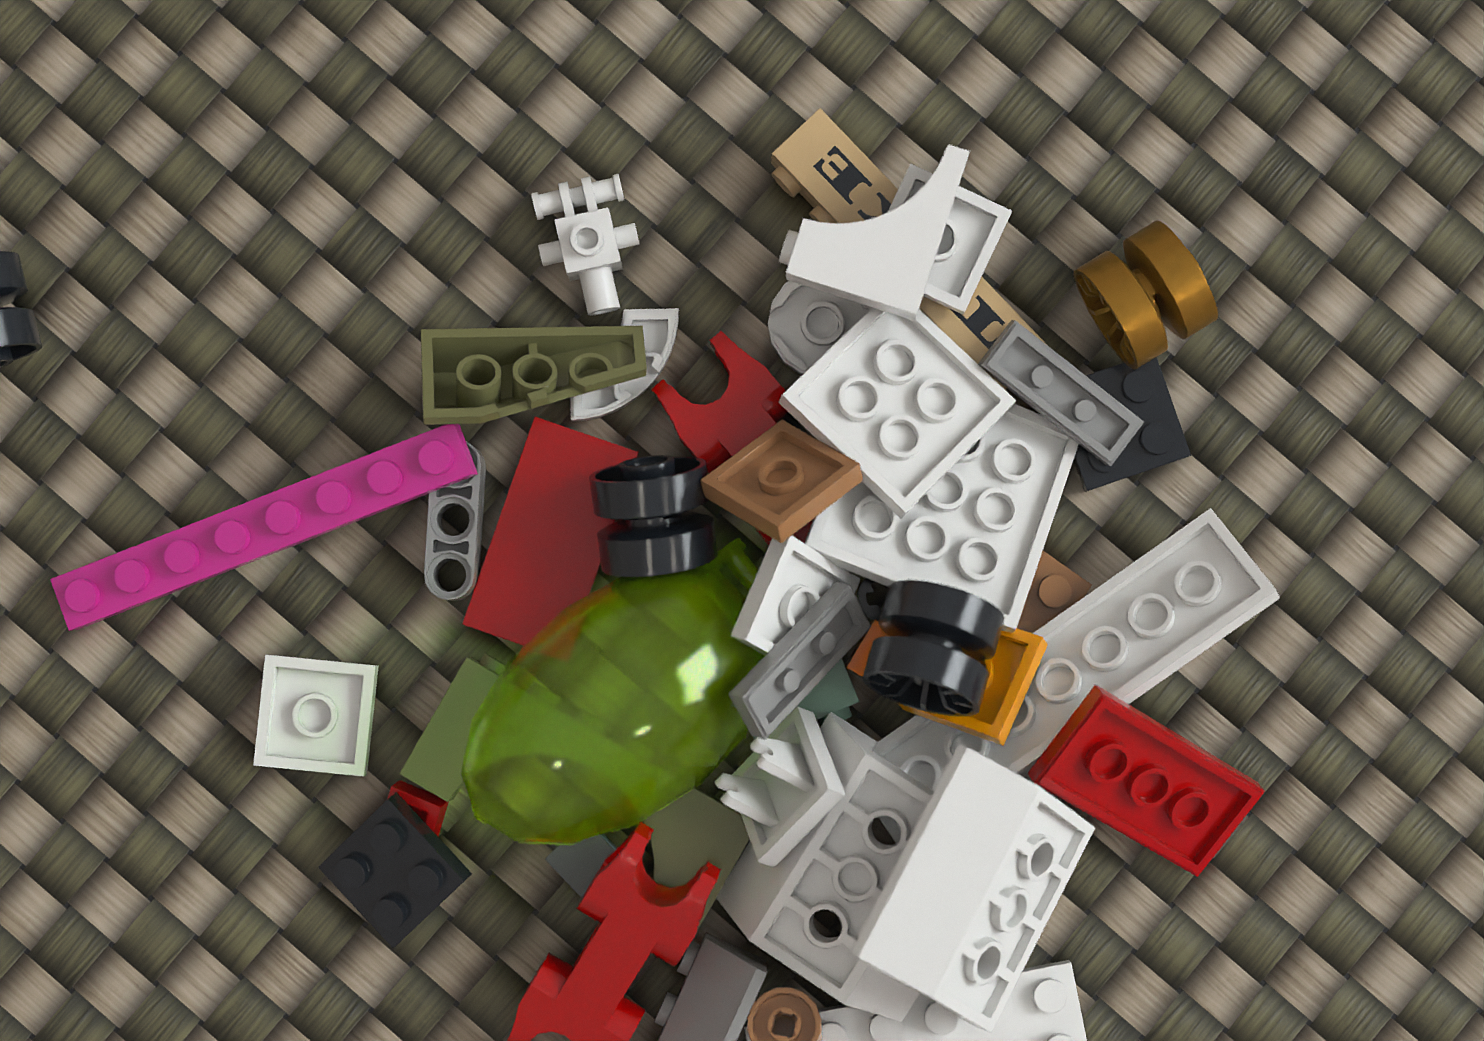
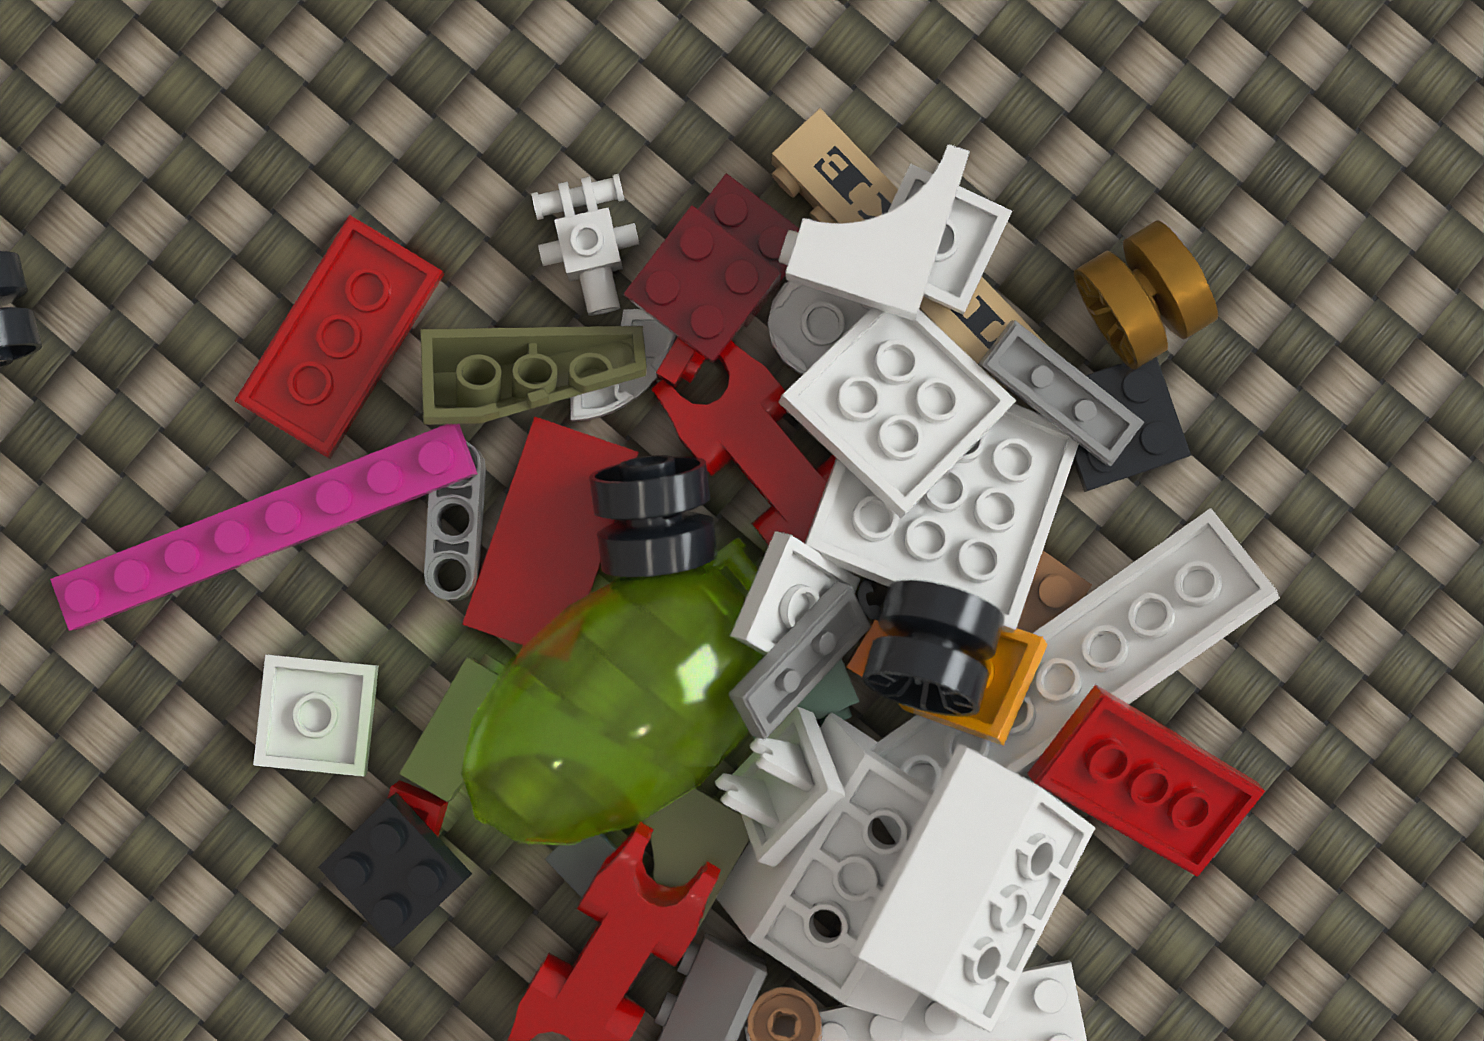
(339, 337): none -> red tile
(680, 364): none -> red plate
(714, 268): none -> dark red bracket
(781, 480): medium nougat plate -> none

